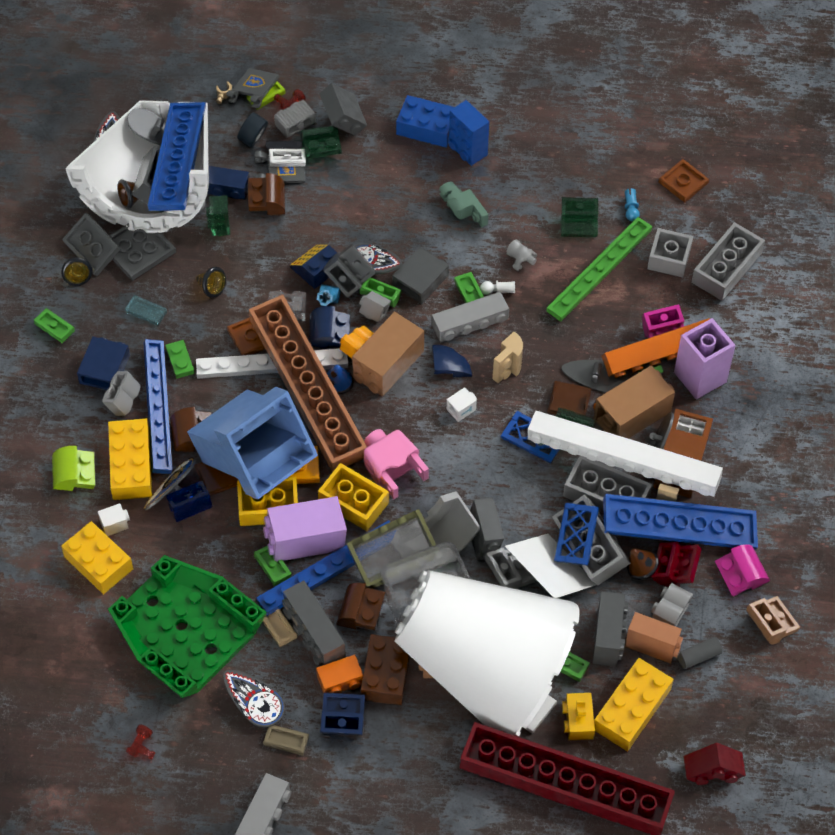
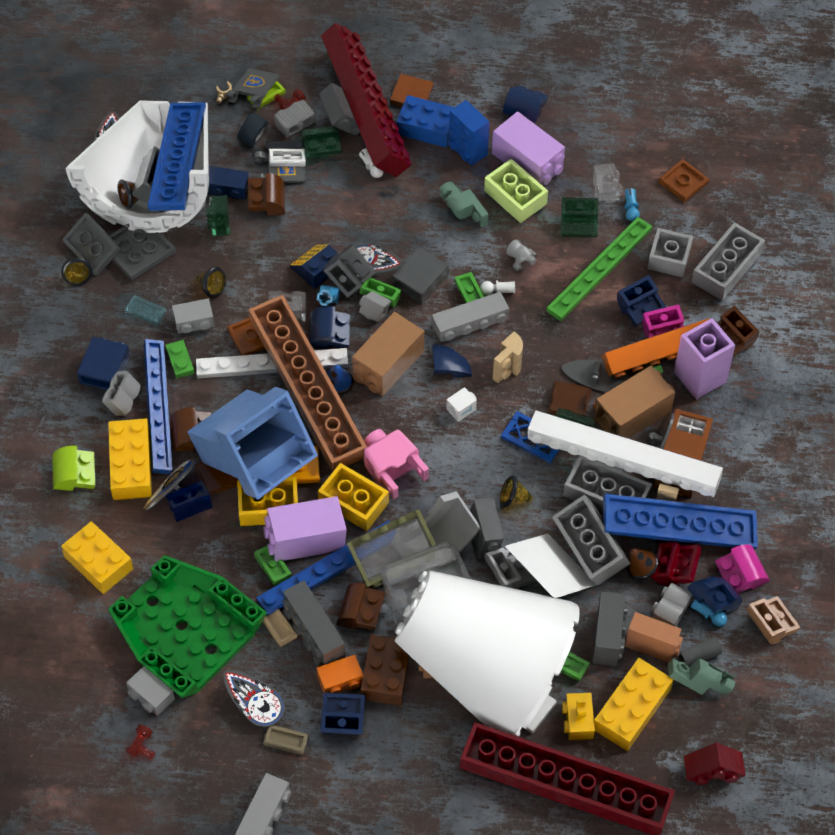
(54, 325): bright green plate -> none
(113, 519): white brick -> none
(146, 125): shield -> none
(150, 691): none -> light grey brick
(193, 316): none -> light grey brick
(354, 341): light orange brick -> none
(366, 100): none -> dark red brick
(375, 172): none -> white pin
(410, 86): none -> dark orange tile
(514, 493): none -> clear yellow hat
(516, 190): none -> yellowish green brick
(525, 101): none -> dark blue brick
(529, 148): none -> lavender brick
(589, 540): blue window -> none
(606, 183): none -> clear brick
(639, 299): none -> dark blue brick
(701, 676): none -> sand green plate
(716, 593): none -> dark blue brick
(718, 619): none -> dark azure pin
(738, 329): none -> reddish brown brick

